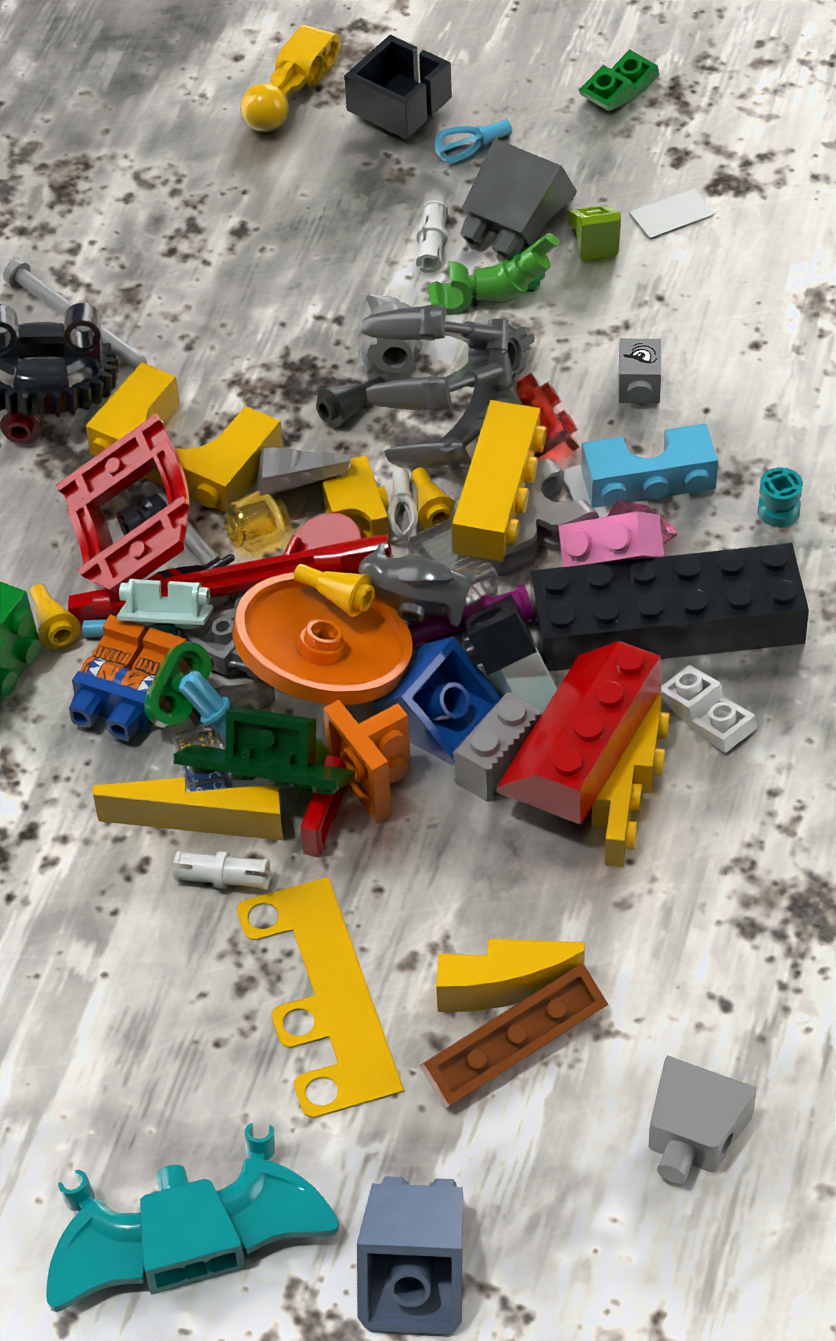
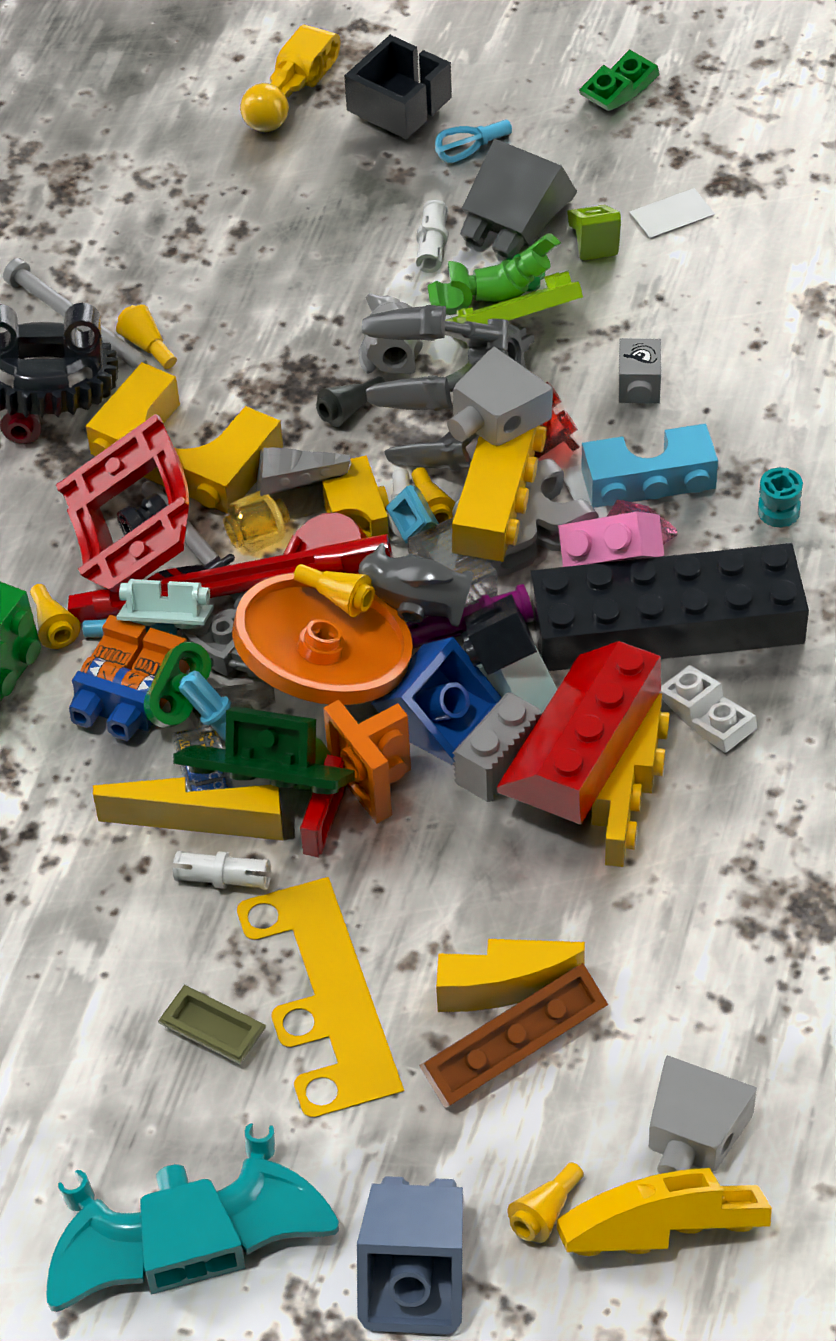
(139, 327): none -> yellow cone
(212, 1024): none -> olive tile
(411, 512): none -> medium azure slope
(499, 400): none -> light grey torso
(537, 1212): none -> yellow cone
(558, 291): none -> lime piece
(645, 1210): none -> yellow slope

